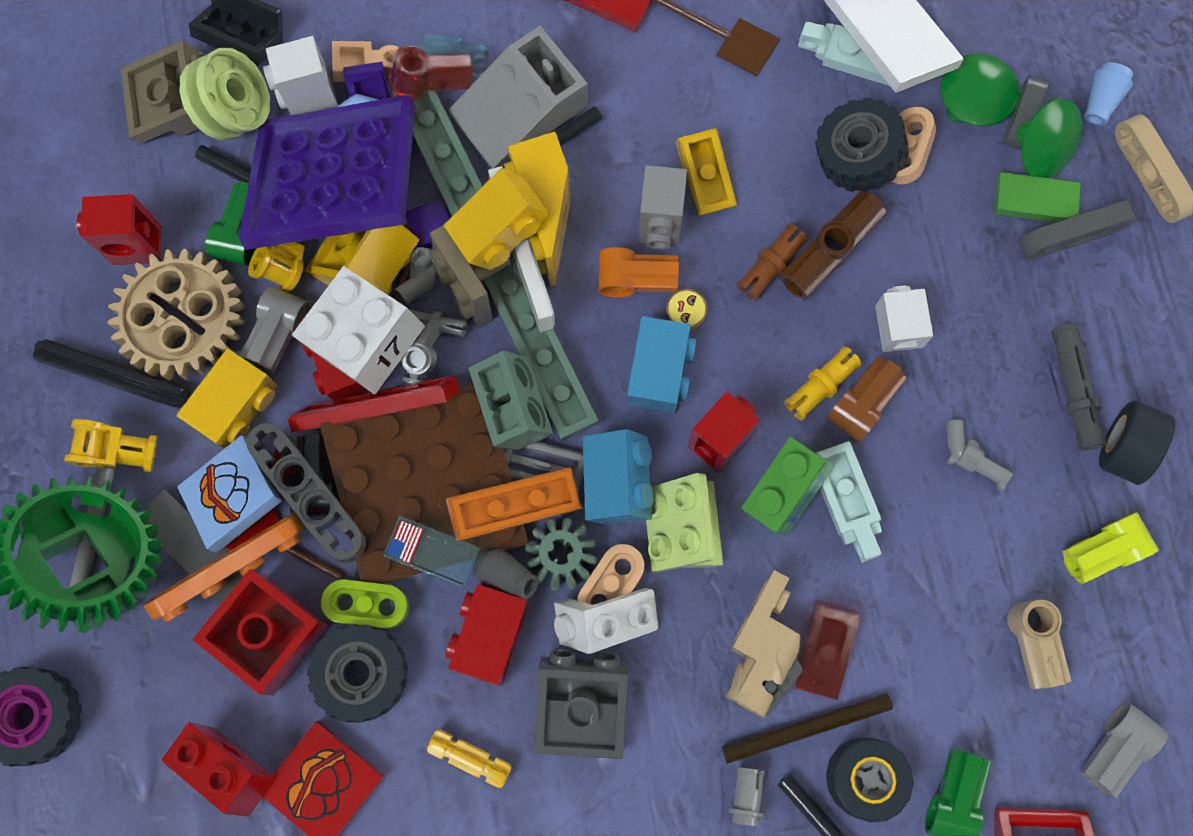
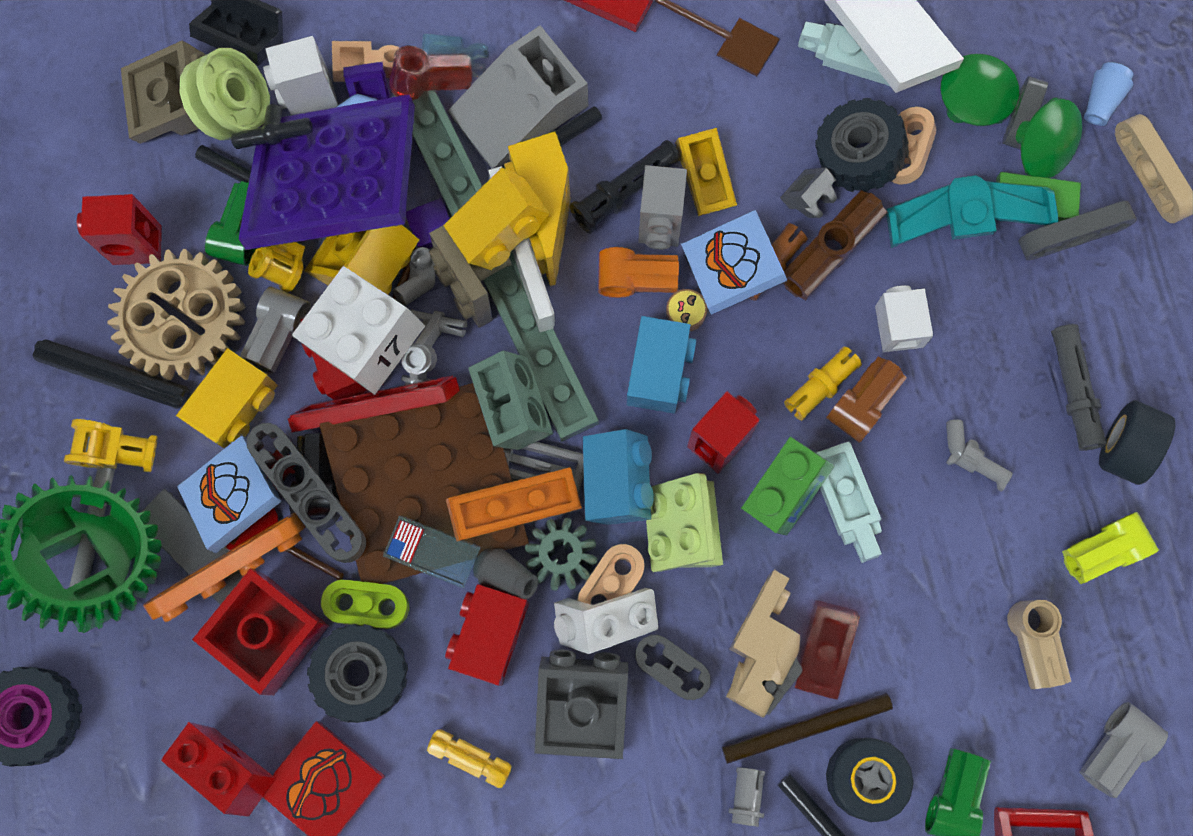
(273, 130): none -> black piece
(607, 192): none -> black pin
(678, 658): none -> dark grey beam
(733, 262): none -> light blue tile
(808, 189): none -> dark grey tile
(970, 209): none -> teal plate

